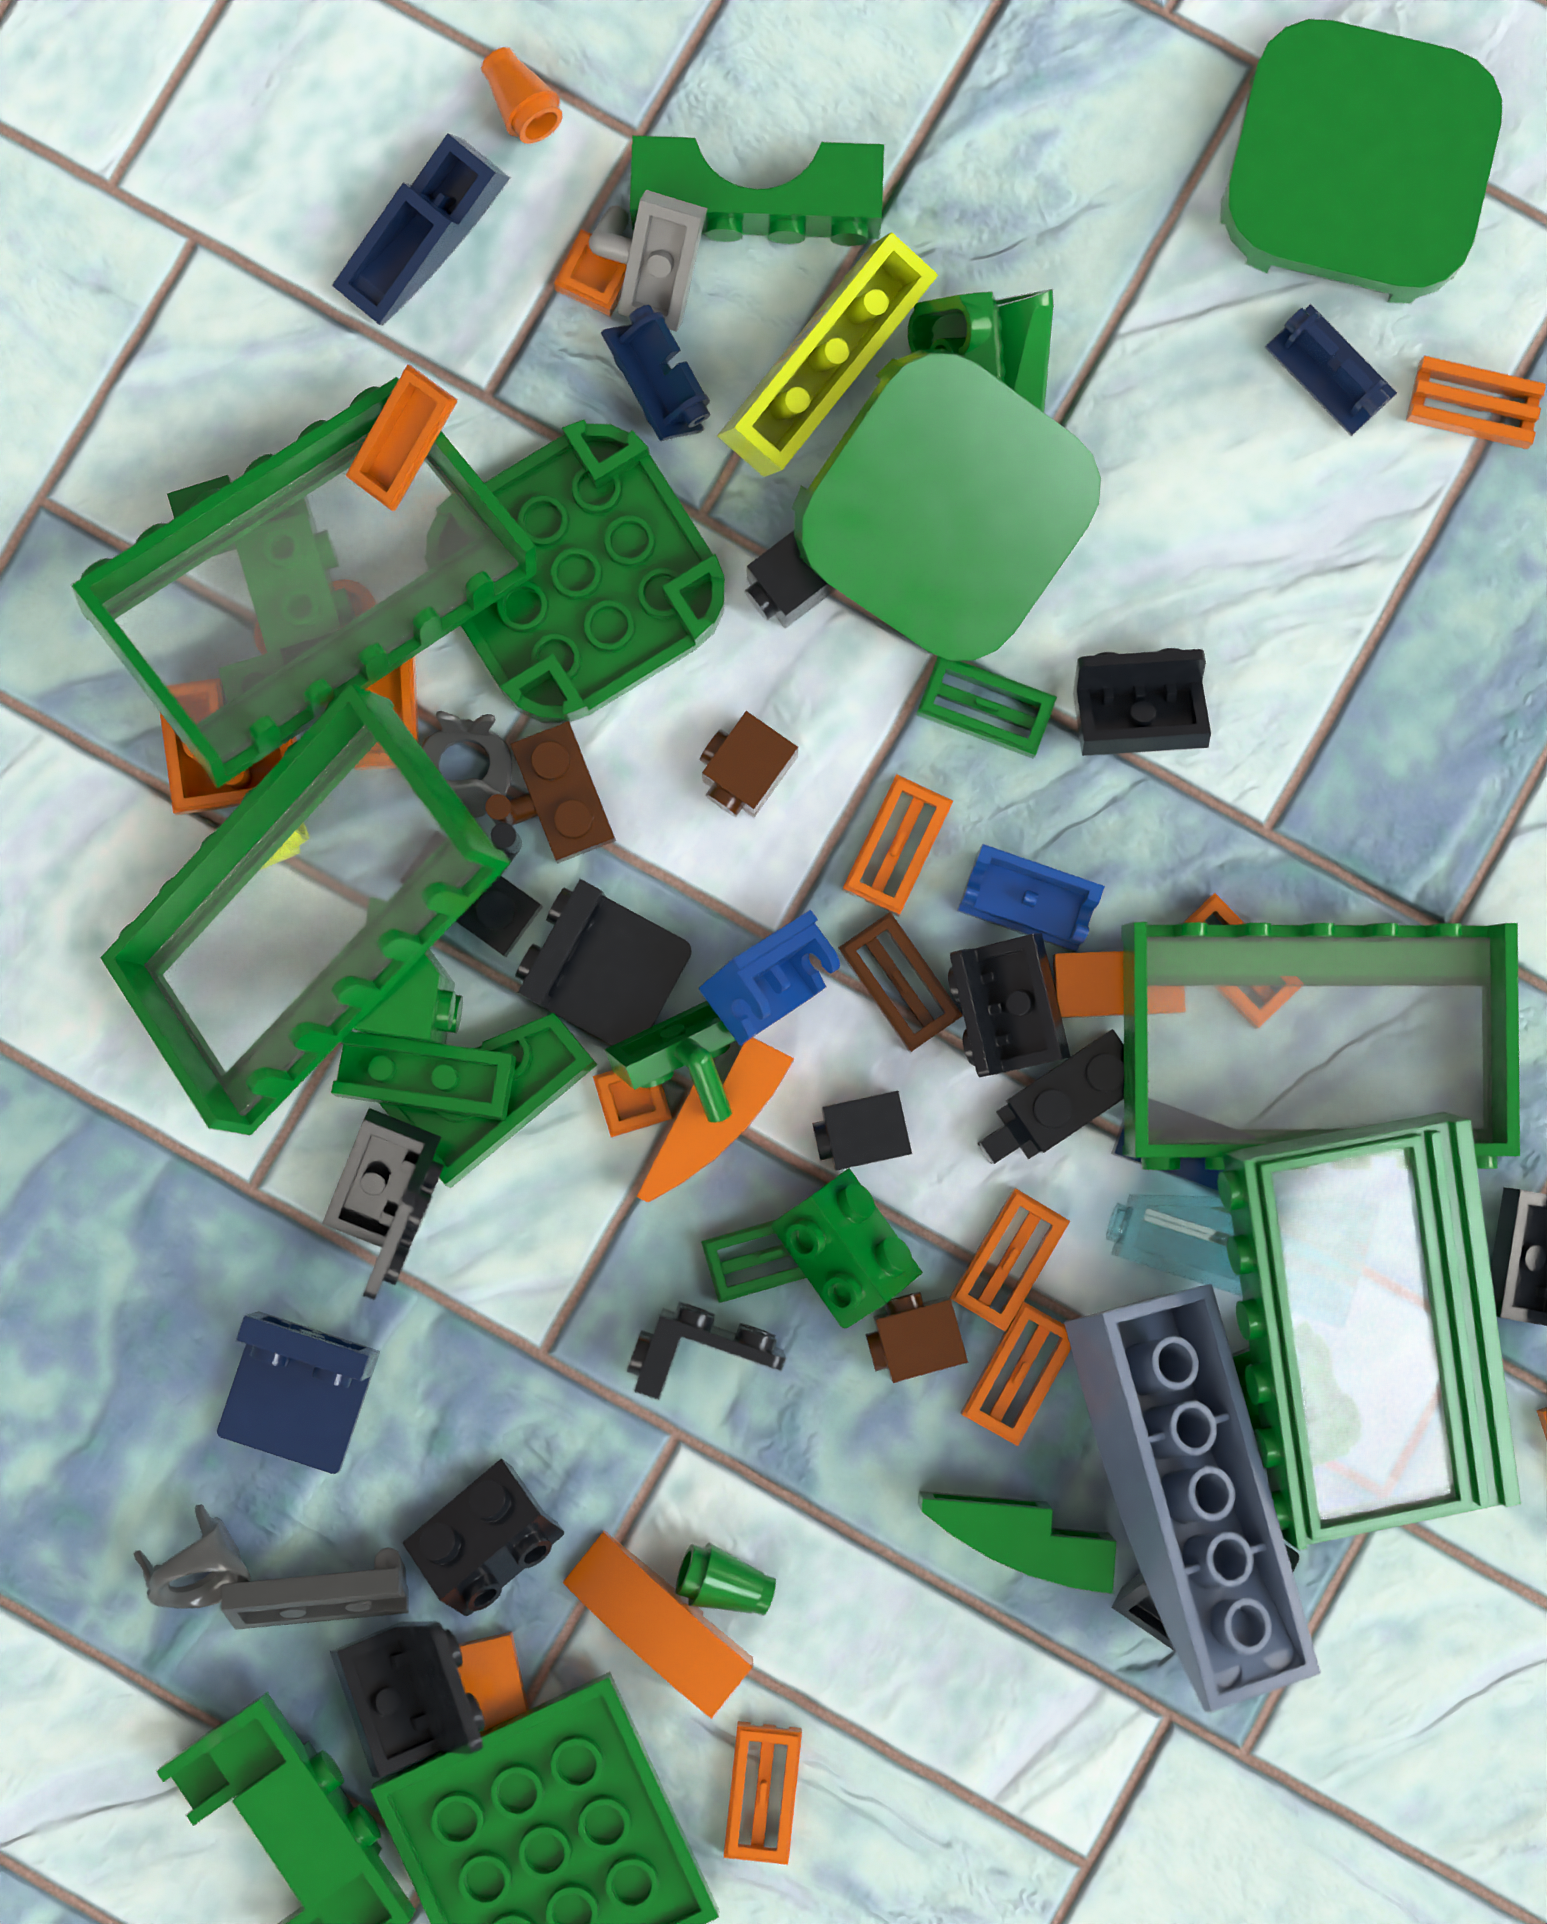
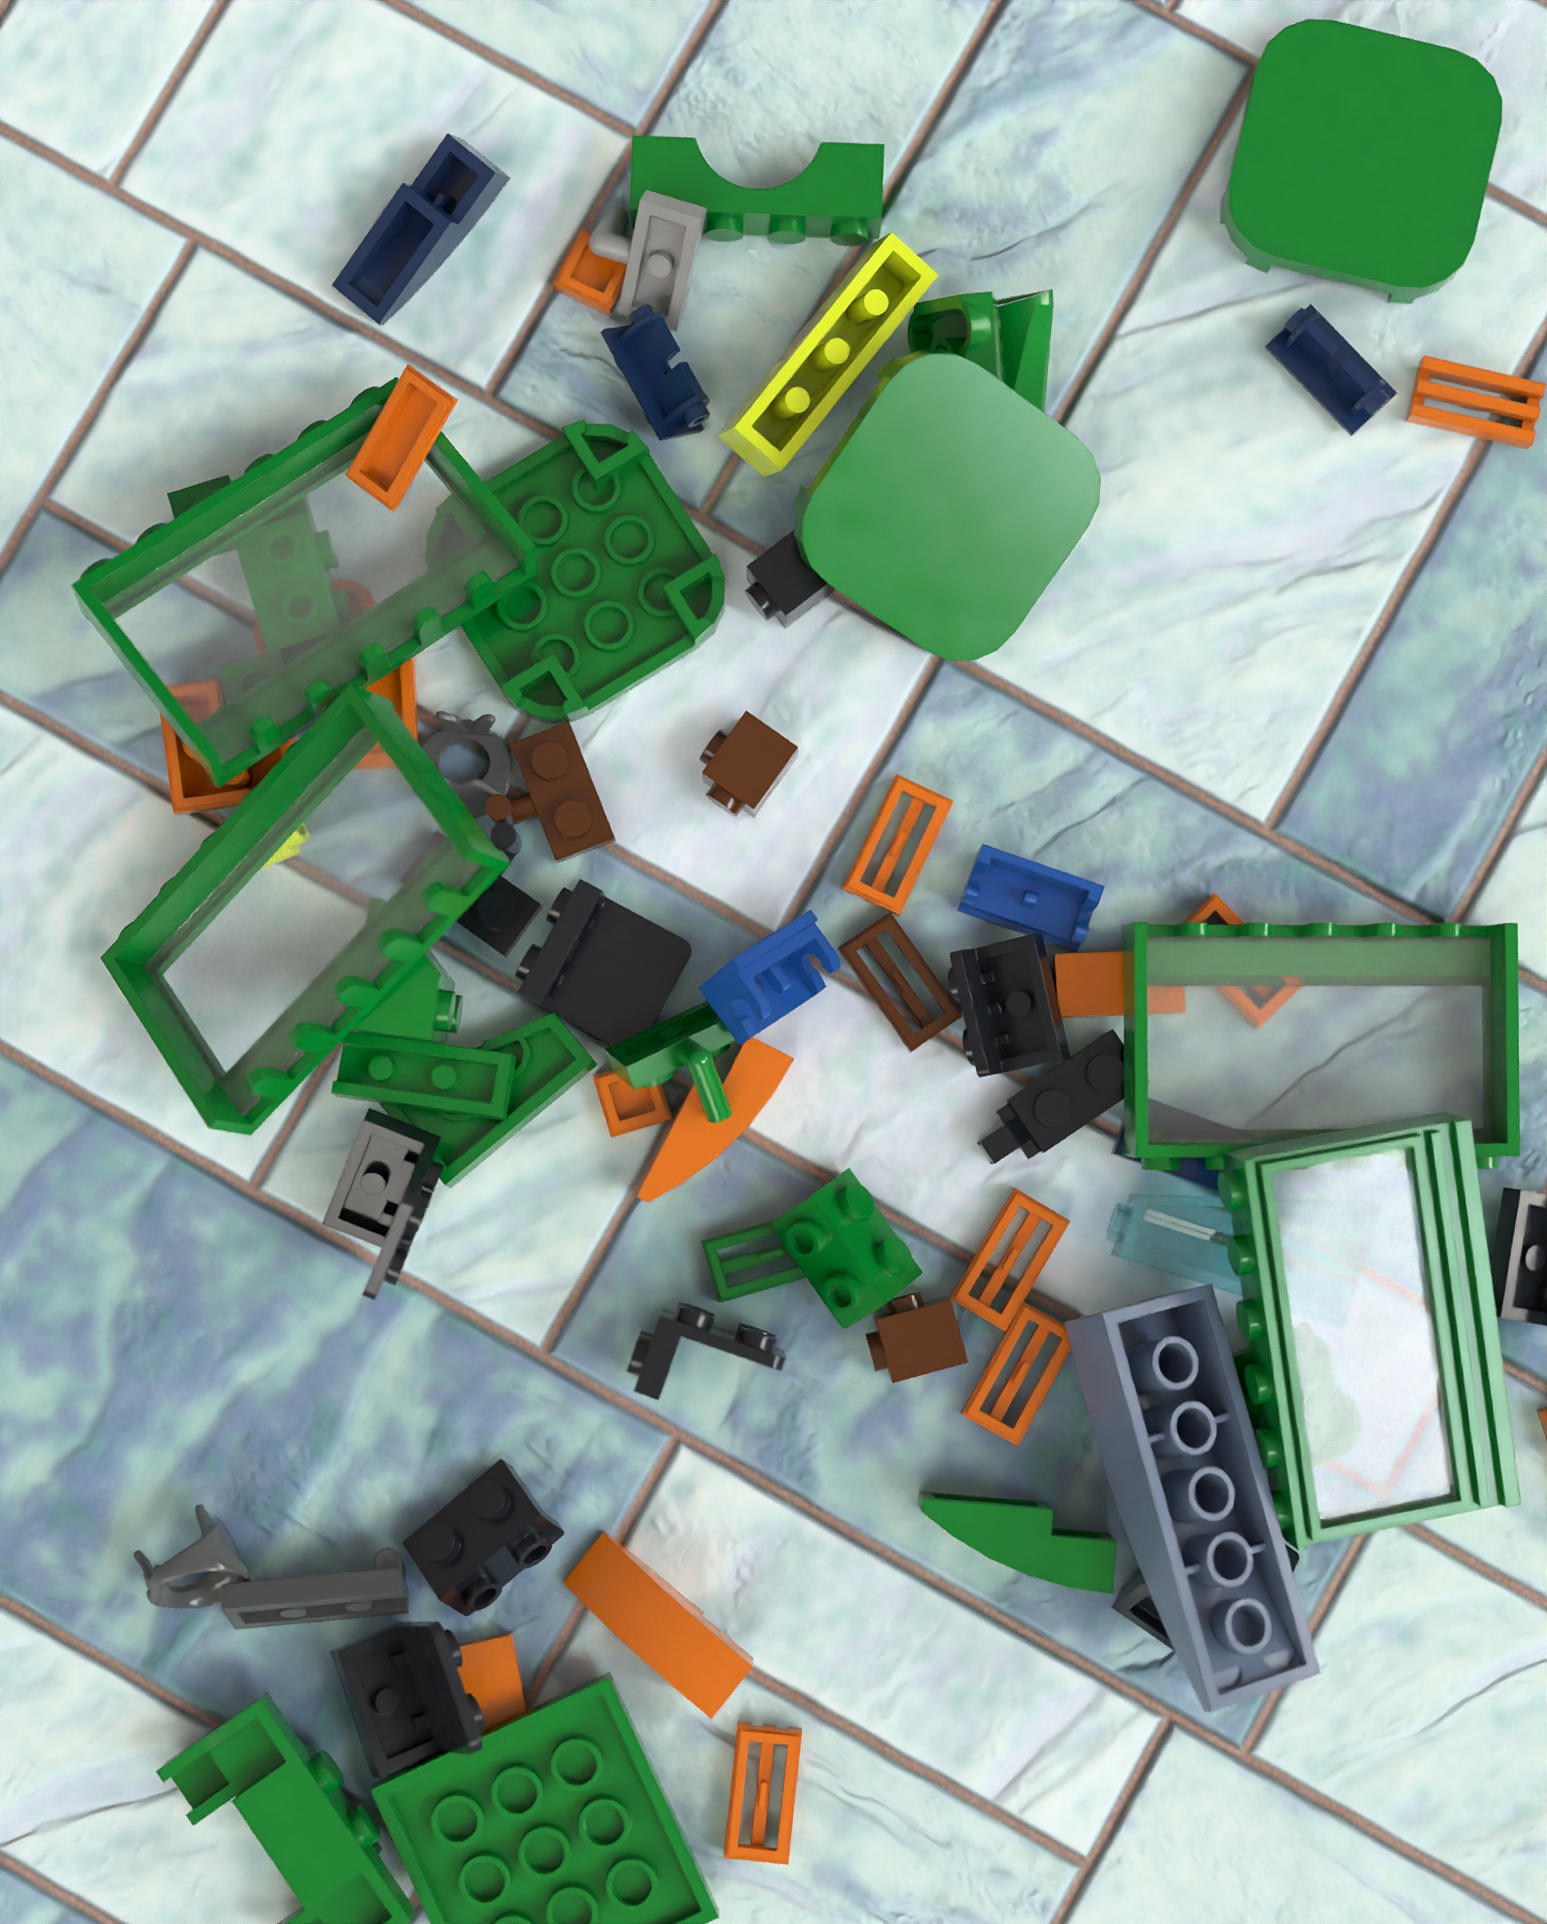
(296, 1392): dark blue bracket -> none
(524, 100): orange cone -> none
(723, 1582): green cone -> none
(862, 1131): black brick -> none
(980, 729): green tile -> none
(1141, 702): black bracket -> none

